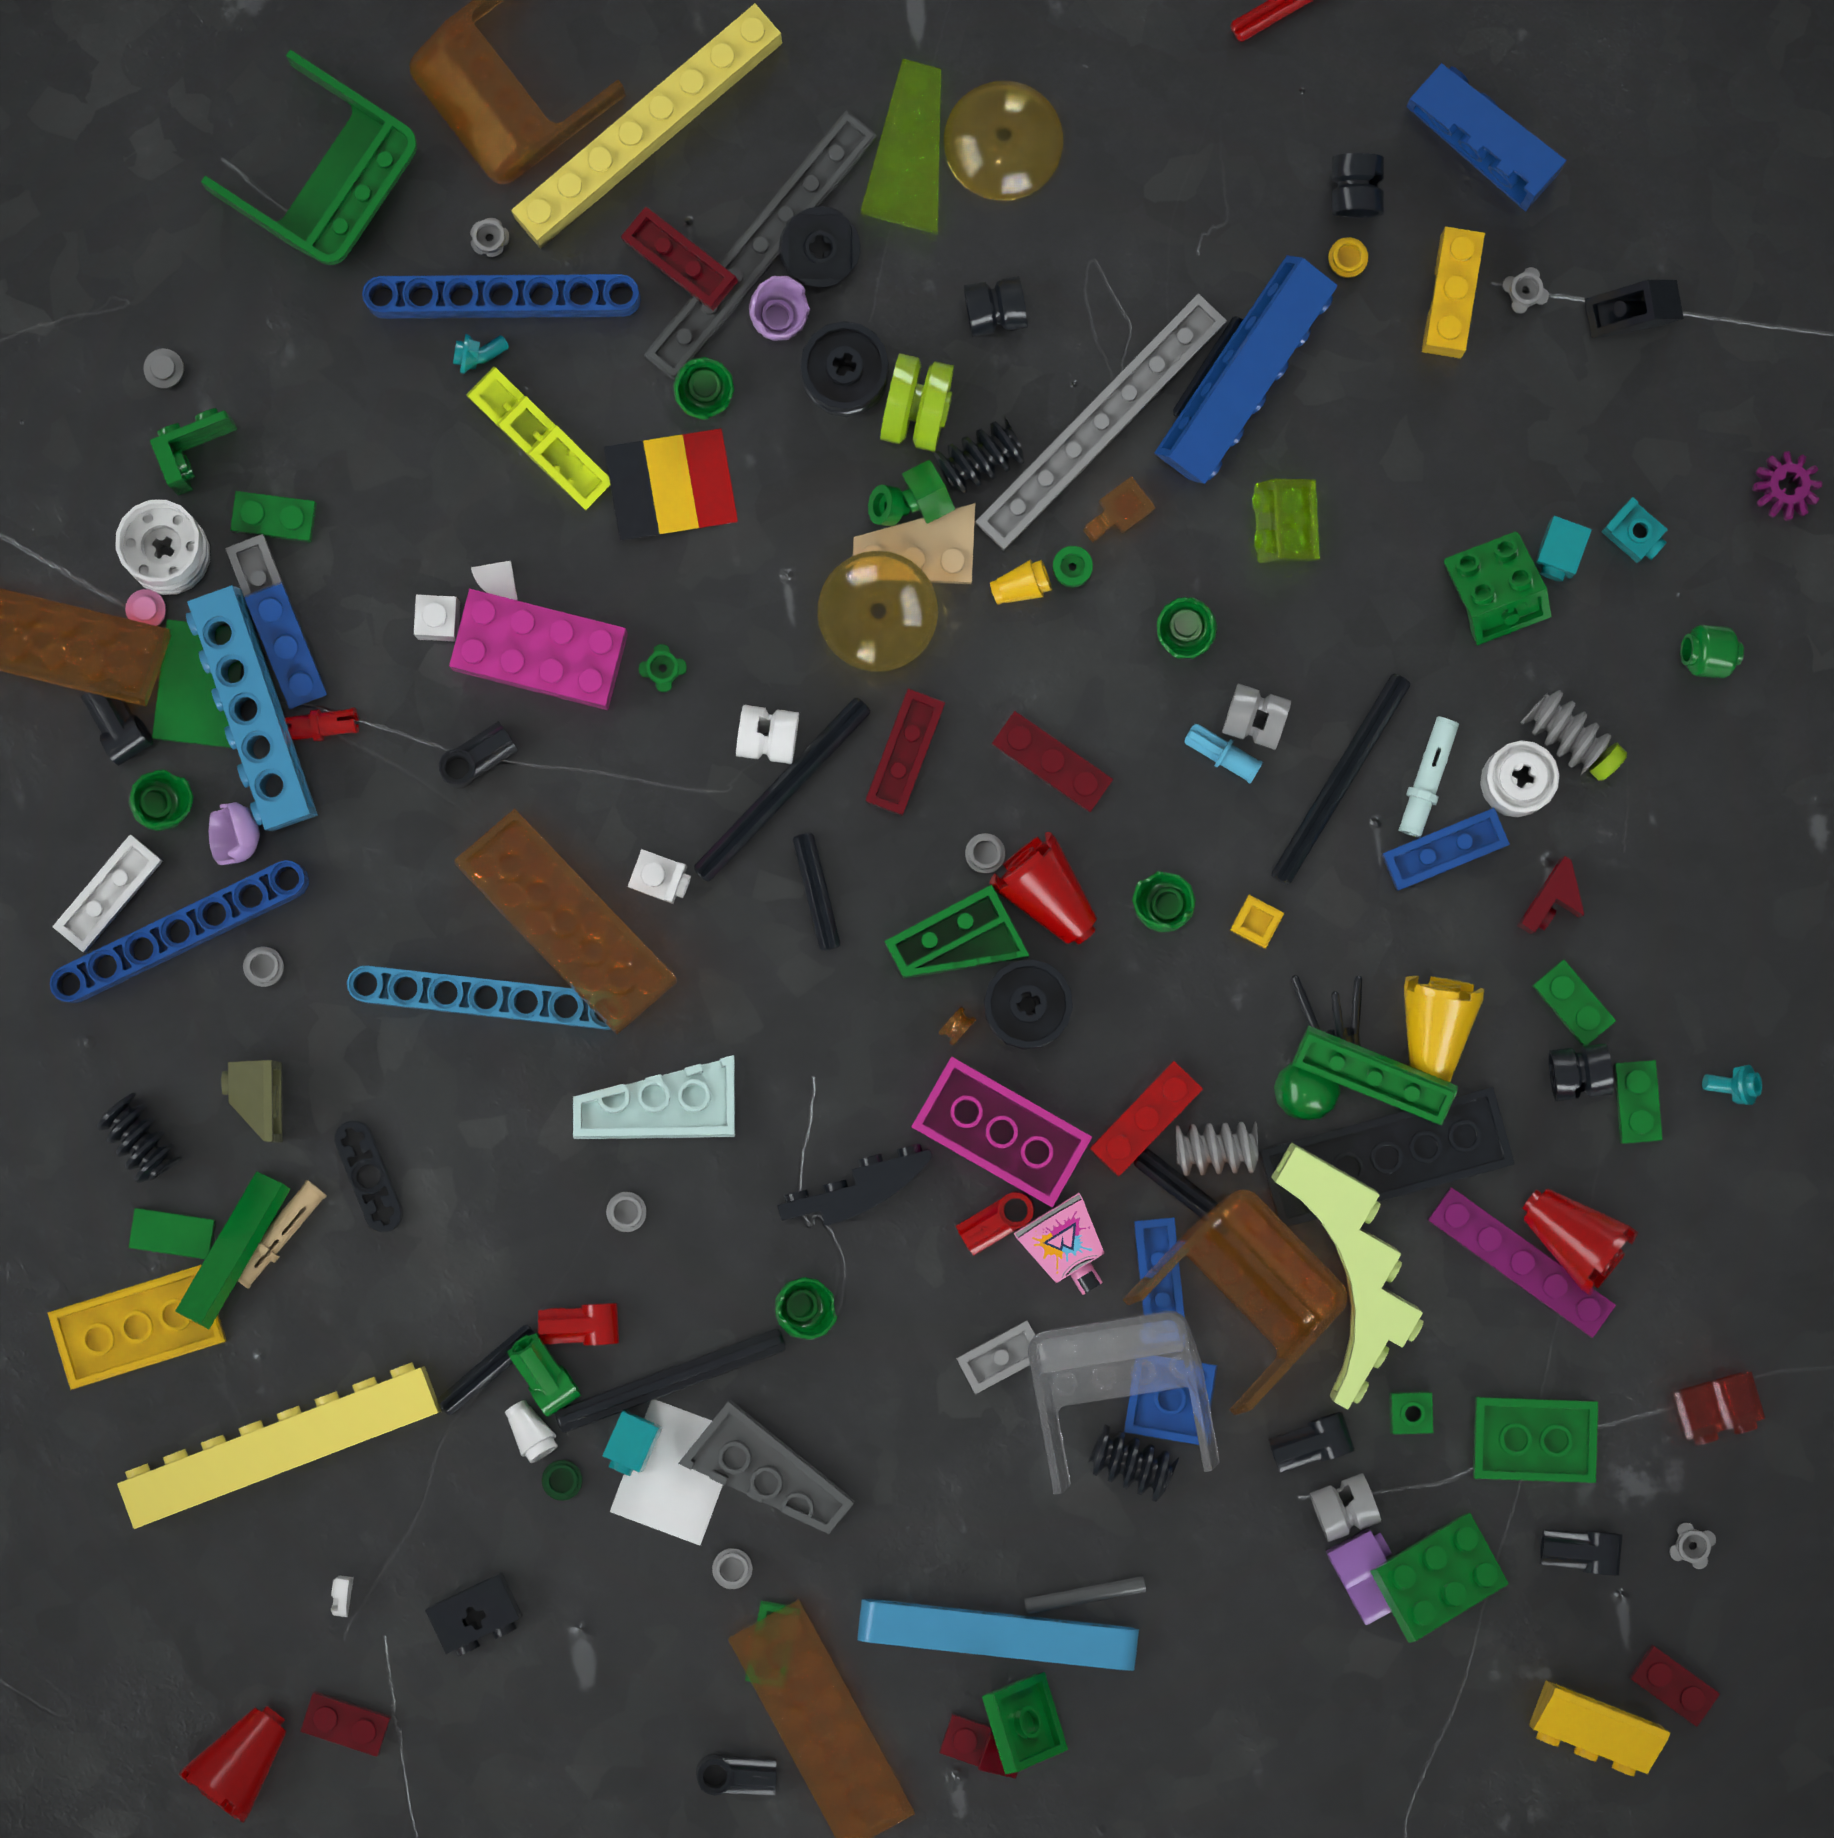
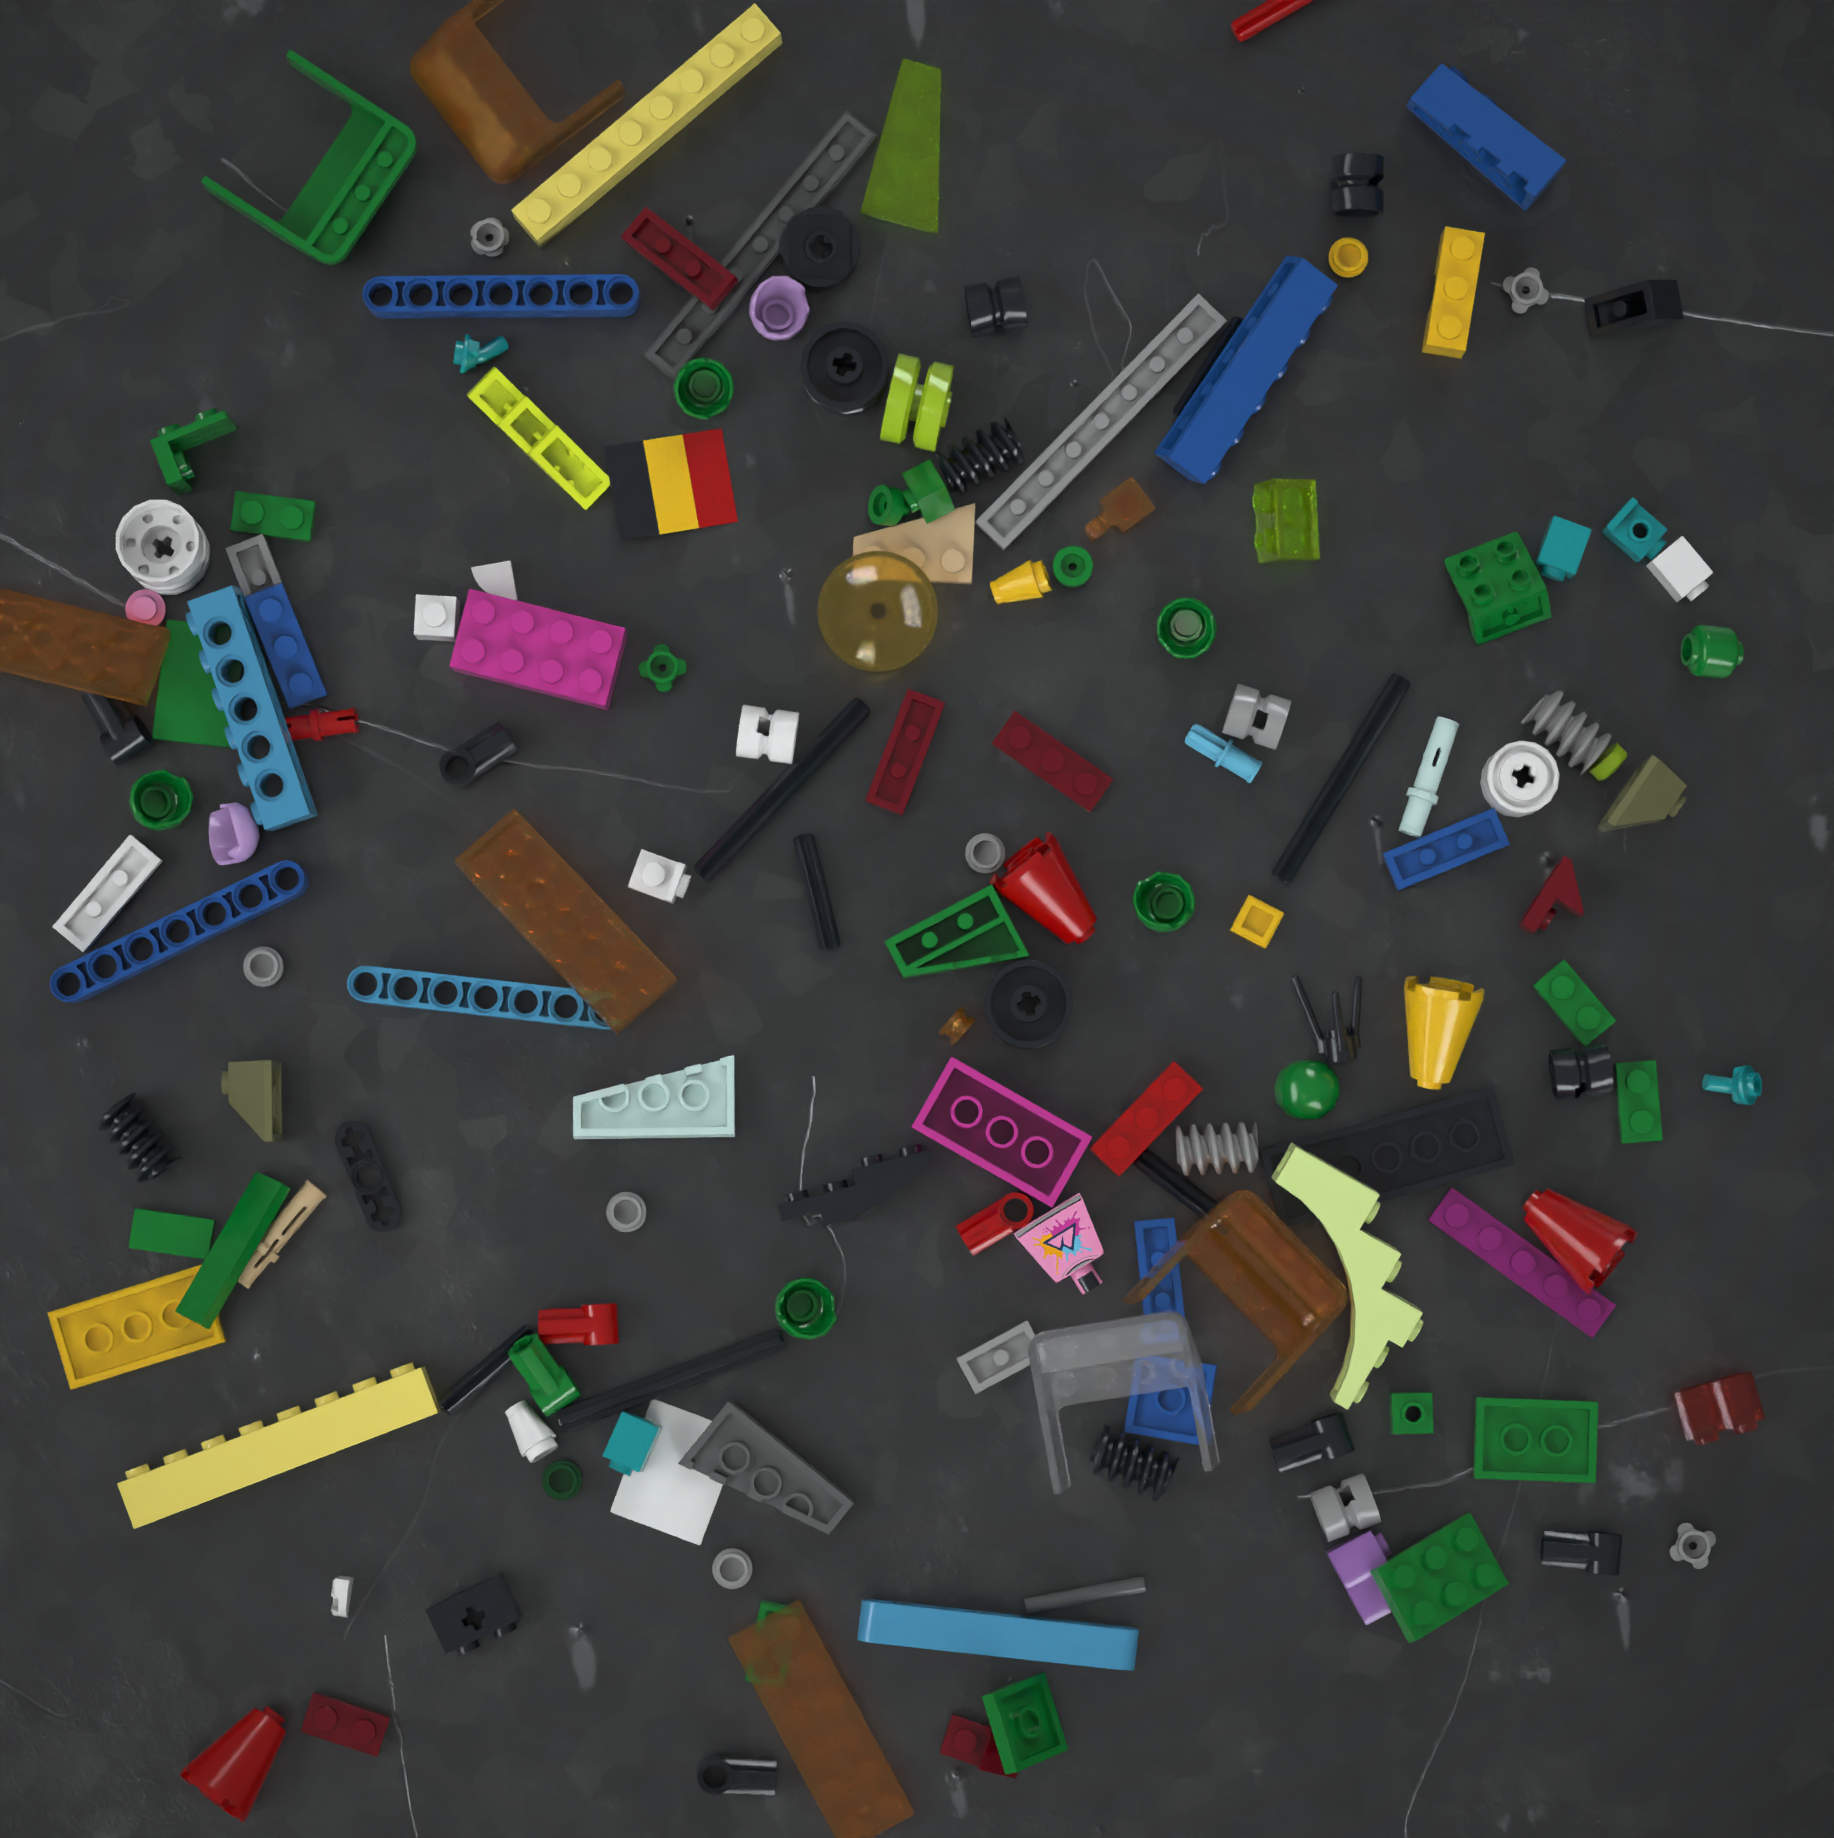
(163, 368): light grey plate -> none
(1003, 167): clear yellow dish -> none
(1375, 1075): green tile -> none
(1597, 1729): yellow slope -> none
(1646, 797): none -> olive slope
(1674, 1685): dark red plate -> none
(1681, 570): none -> white brick
(1776, 474): magenta gear -> none

